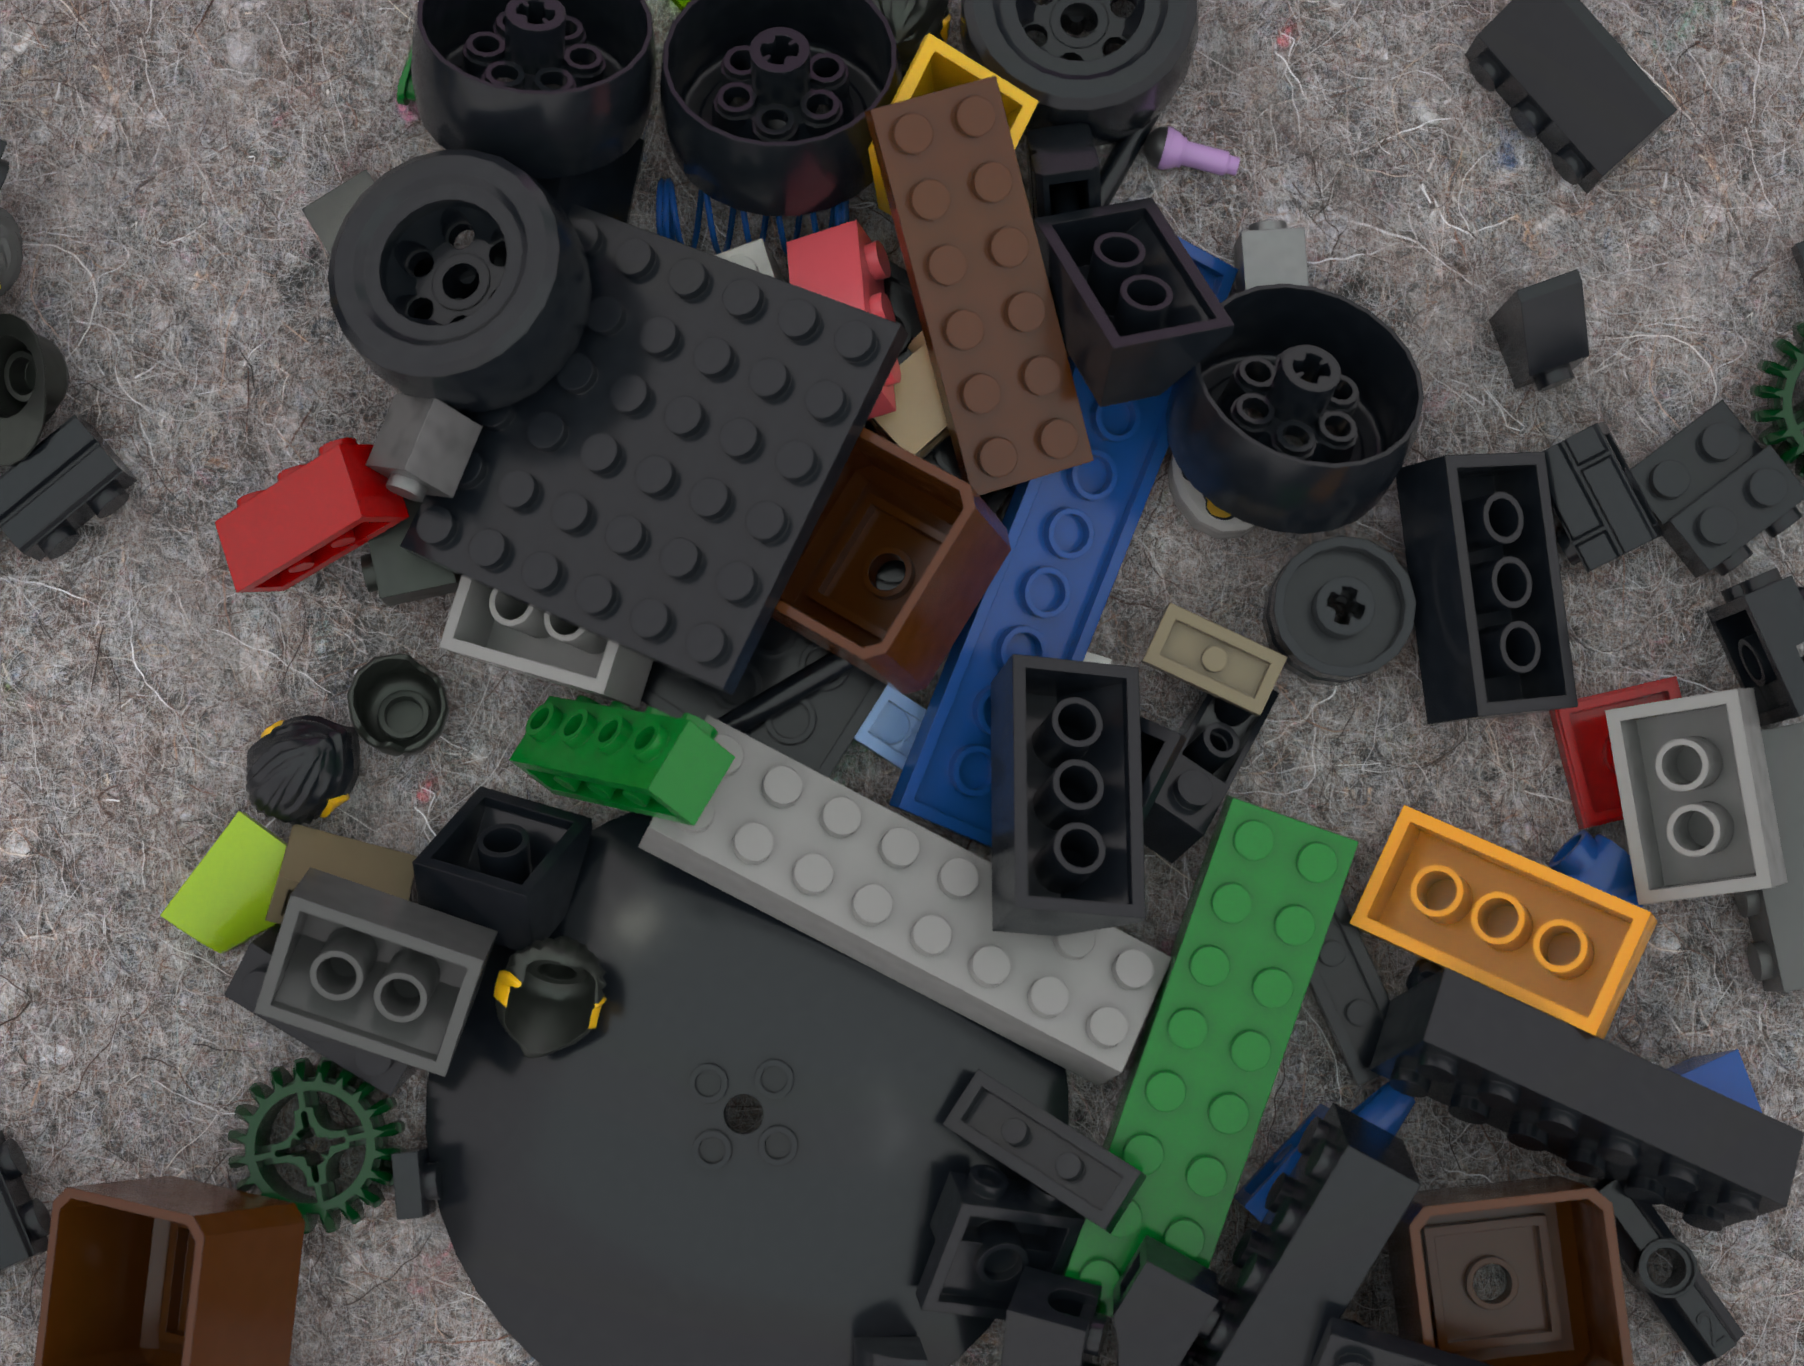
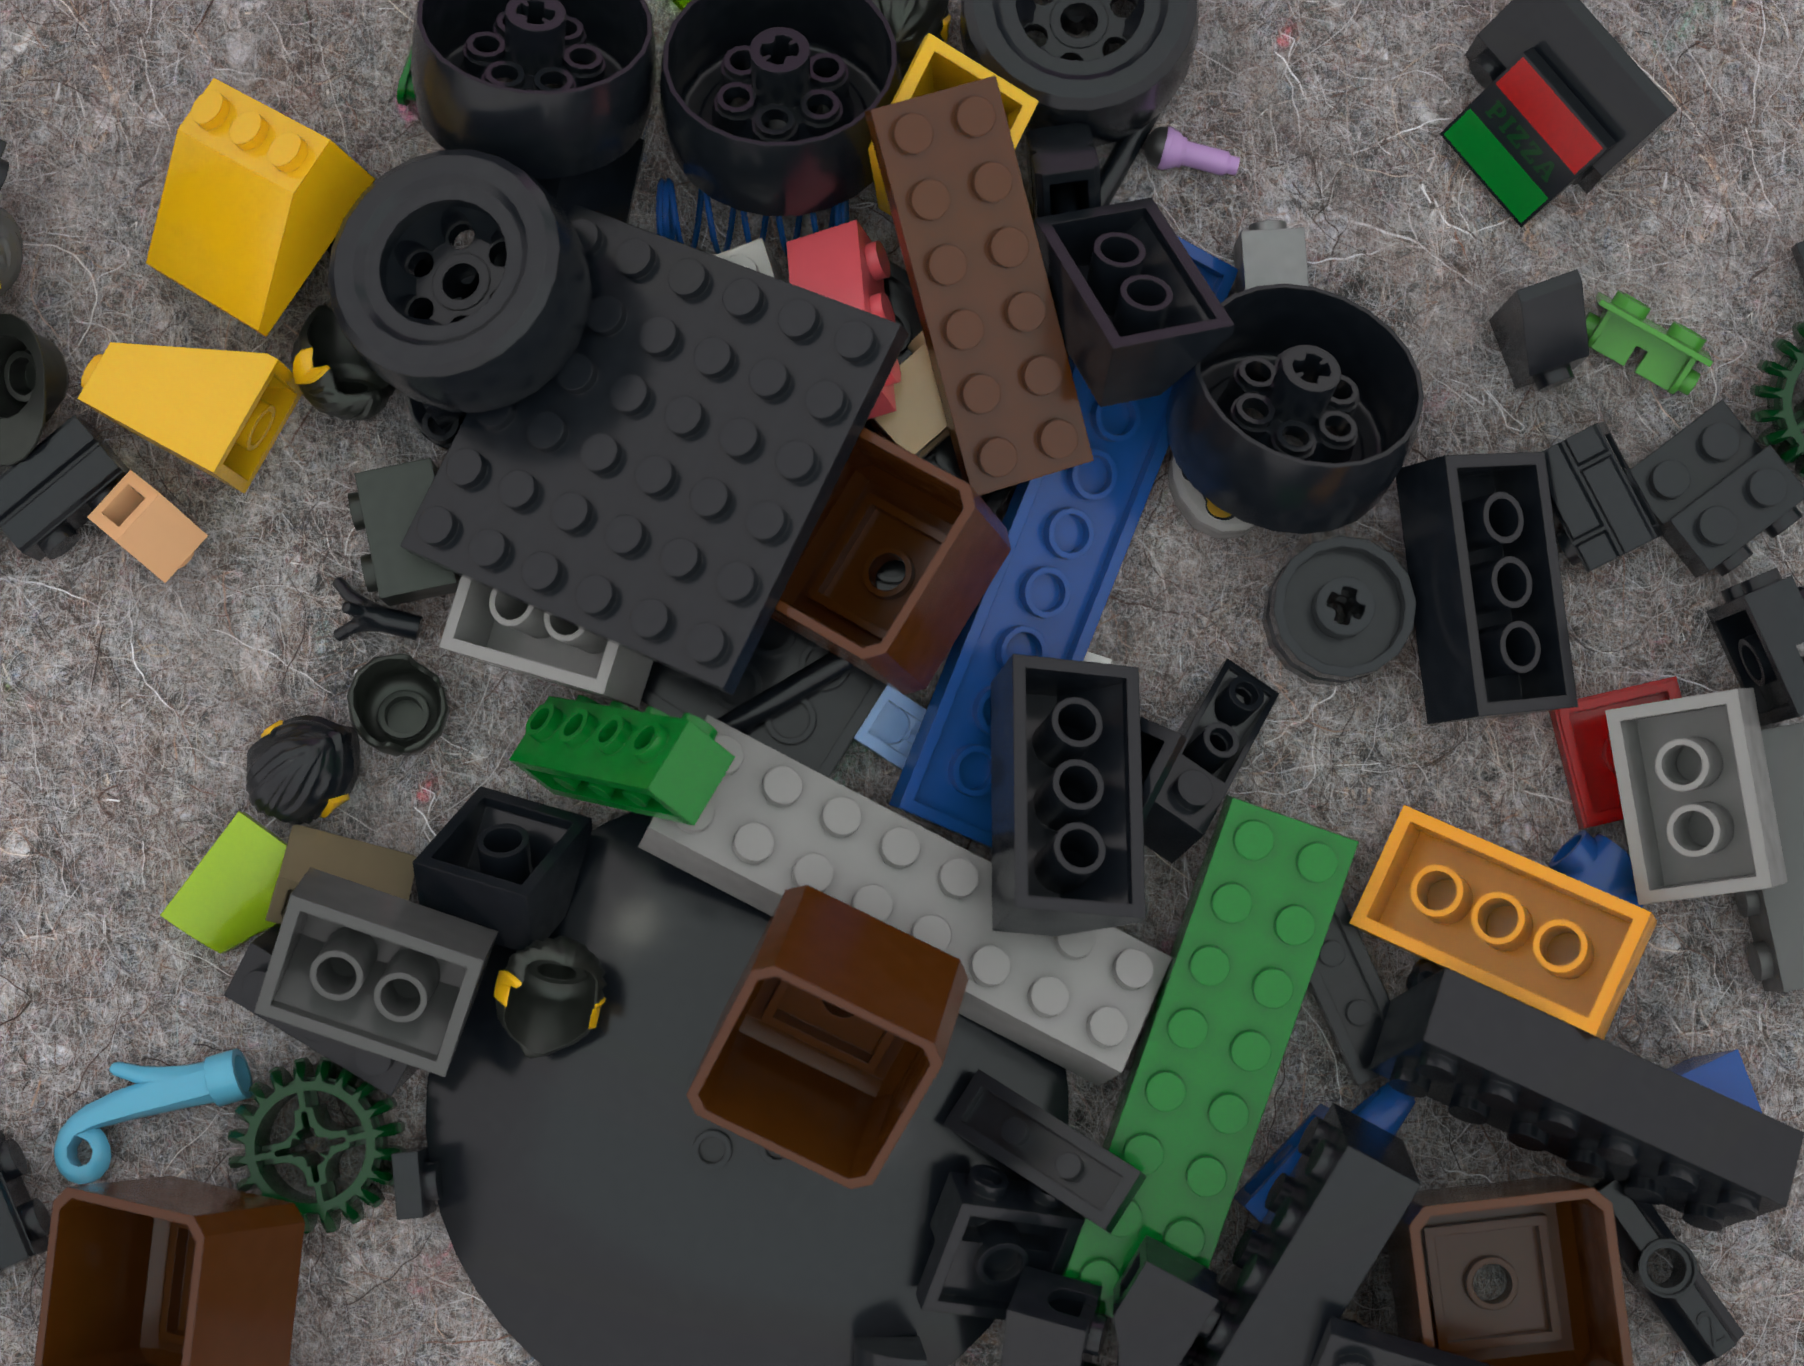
(148, 526): none -> light nougat brick
(157, 1090): none -> medium azure plant
(195, 403): none -> yellow slope
(249, 205): none -> yellow slope
(307, 518): red brick -> none
(334, 373): none -> pearl dark grey hair
(373, 616): none -> black bar
(423, 447): flat silver brick -> none
(830, 1037): none -> reddish brown plate
(1214, 659): dark tan panel -> none
(1527, 137): none -> tile
(1668, 352): none -> bright green hinge

